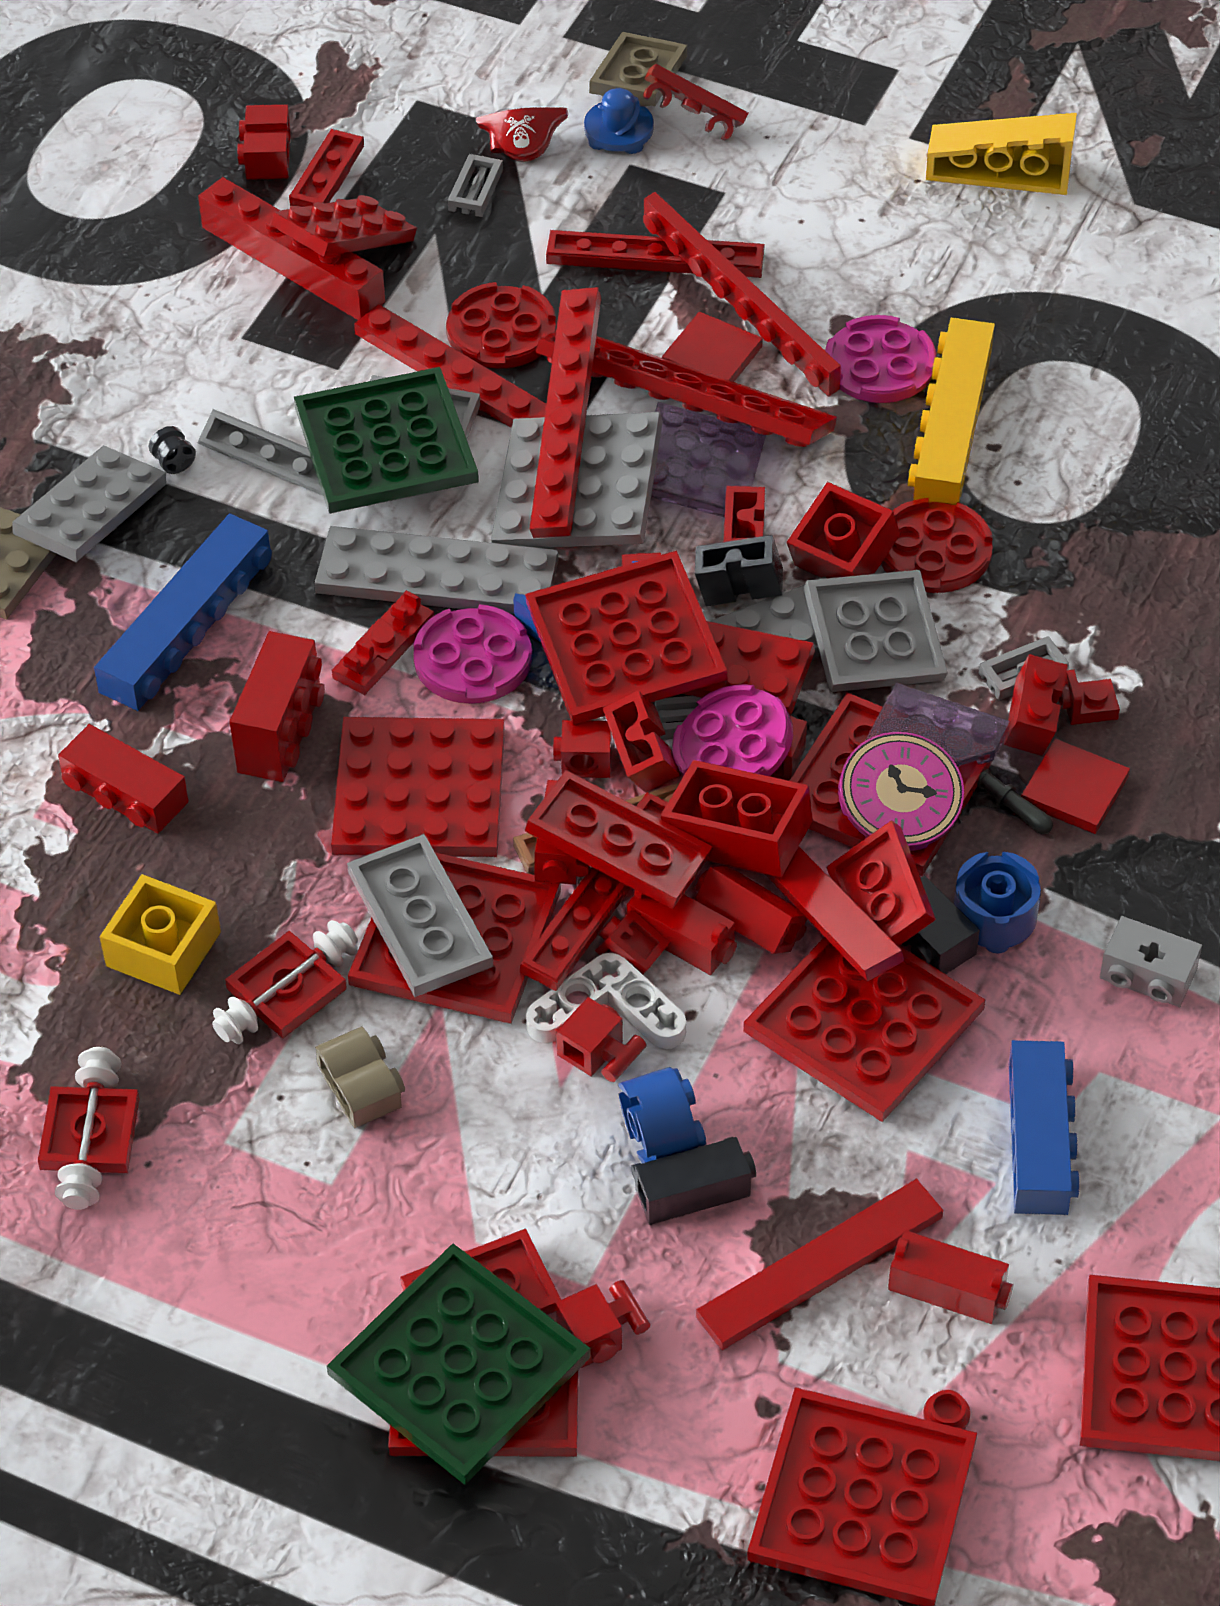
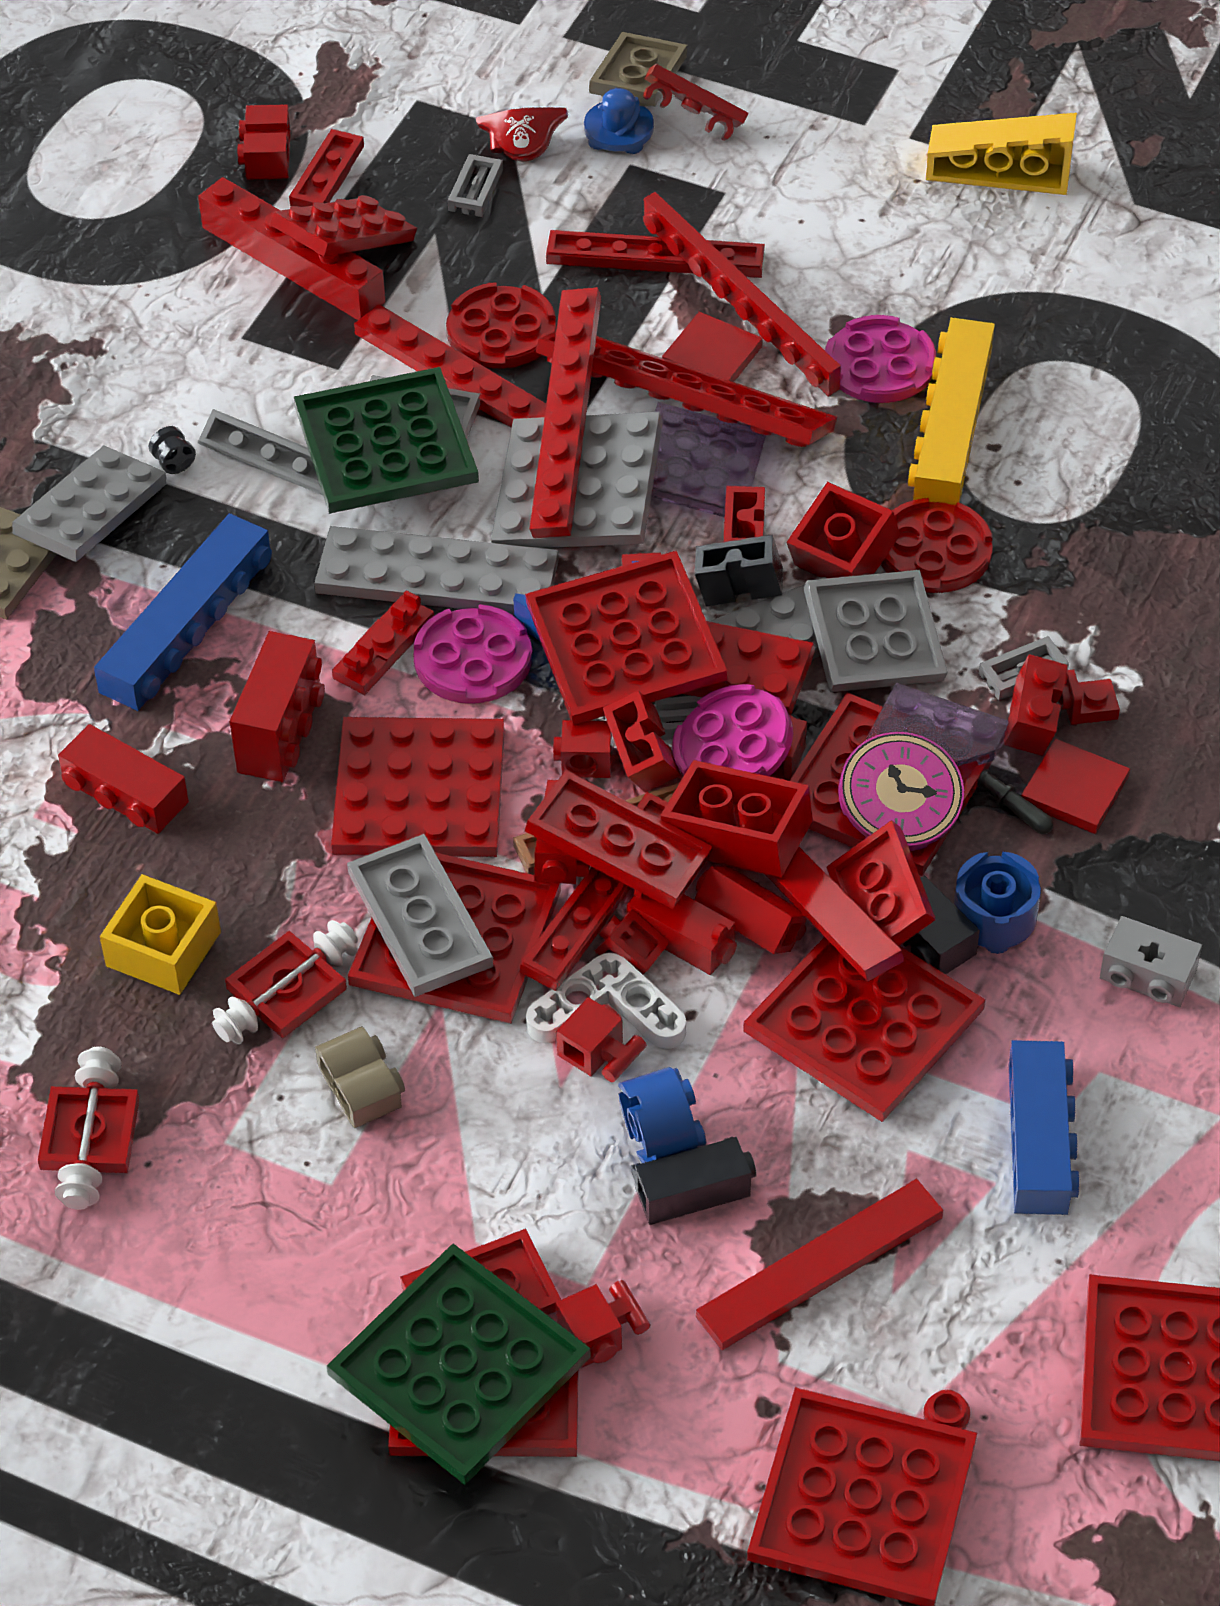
(949, 1277): red brick -> none

